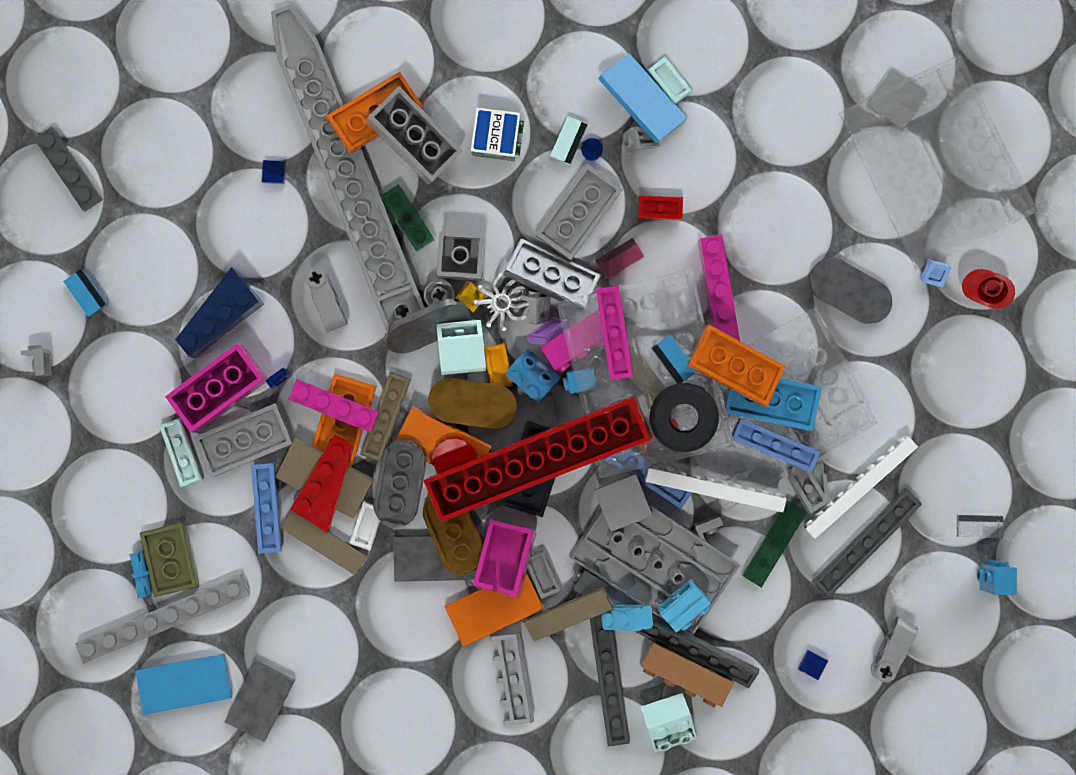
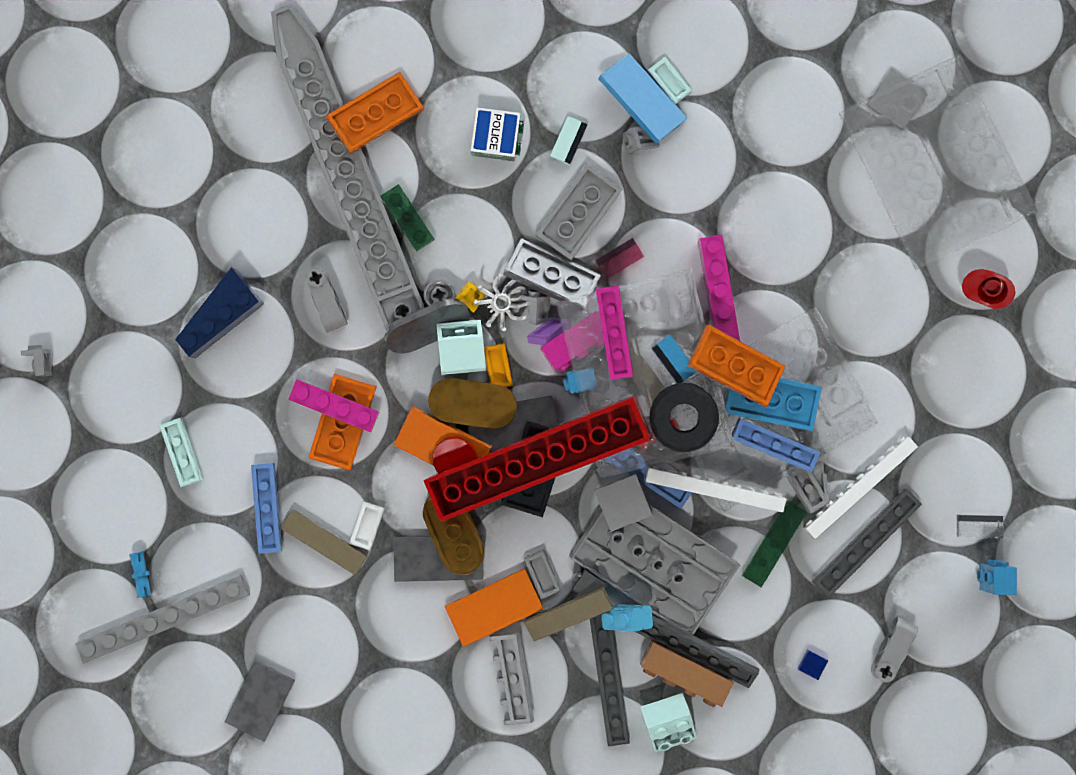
(68, 169): dark grey plate -> none
(85, 293): dark azure tile -> none
(169, 559): olive tile -> none
(183, 684): dark azure tile -> none
(216, 388): dark pink brick -> none
(243, 440): light grey plate -> none
(273, 172): clear blue tile -> none
(278, 378): clear blue tile -> none
(301, 462): dark tan tile -> none
(322, 489): red wing -> none
(389, 409): dark tan tile -> none
(399, 483): flat silver tile -> none
(413, 135): light grey brick -> none
(460, 256): light grey brick -> none
(504, 558): dark pink piece -> none
(531, 375): dark azure brick -> none
(591, 149): clear blue tile -> none
(660, 208): red plate -> none
(684, 606): medium azure brick -> none
(709, 526): light grey bracket -> none
(850, 291): flat silver tile -> none
(935, 273): light blue plate -> none

